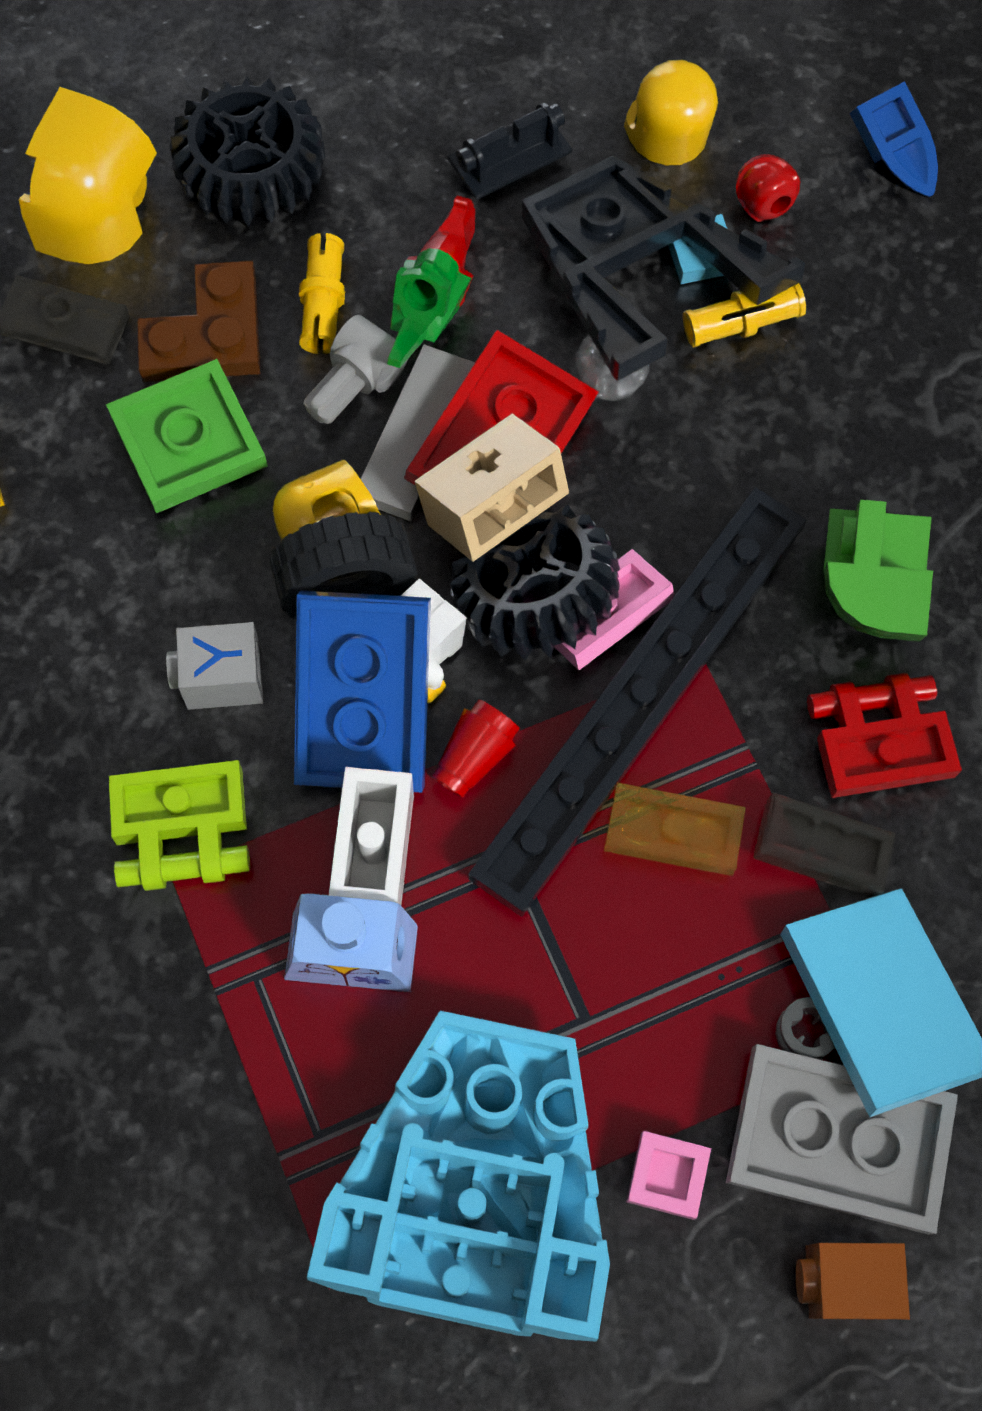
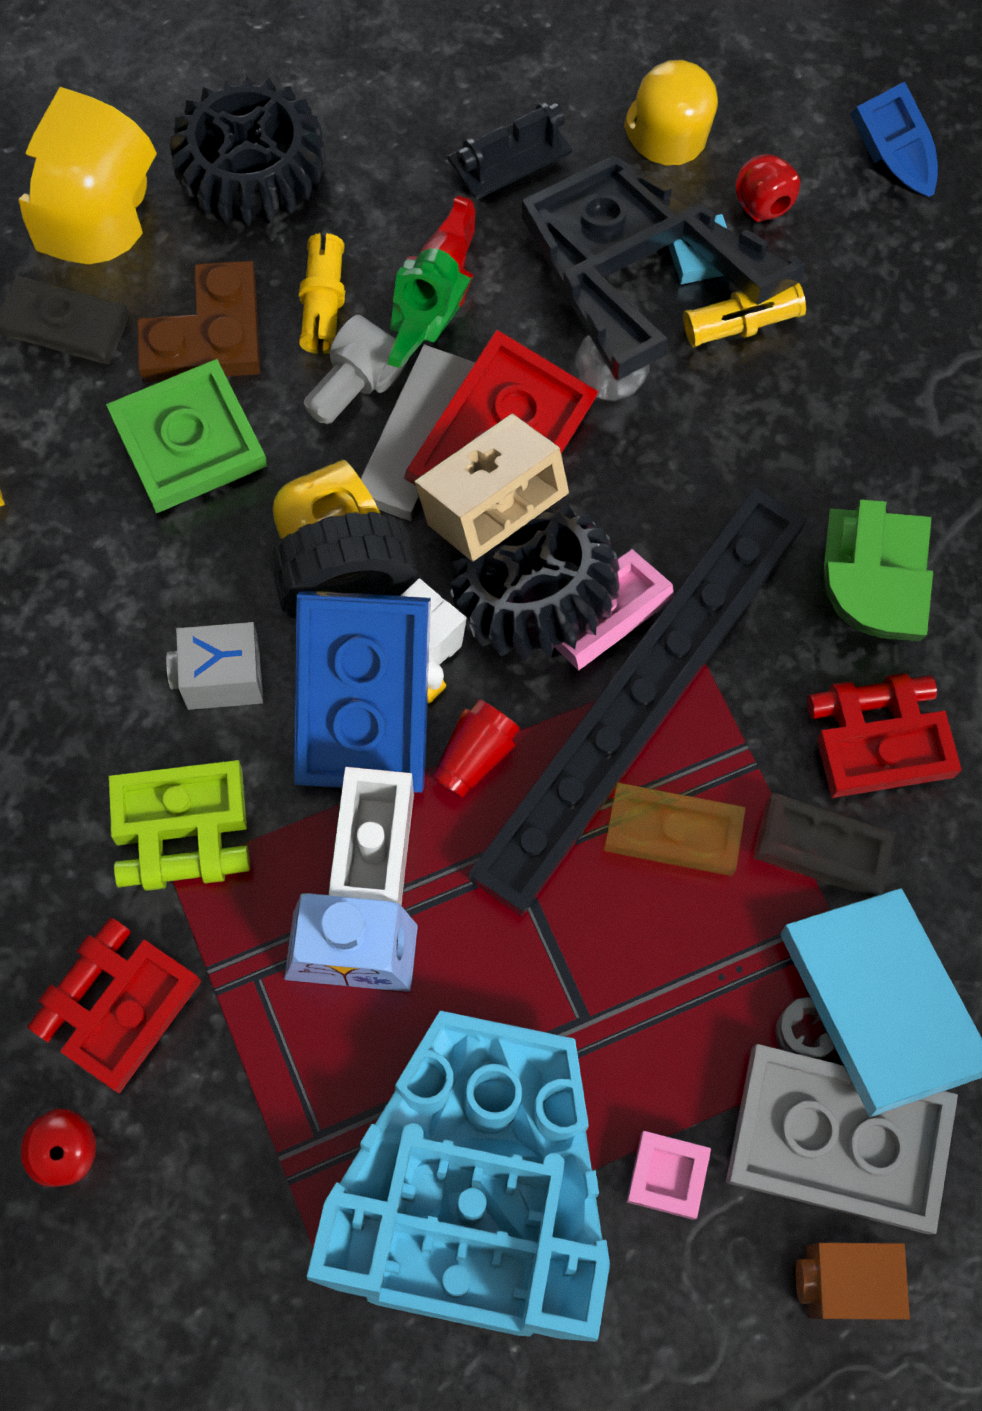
(61, 1129): none -> red piece
(129, 1014): none -> red plate

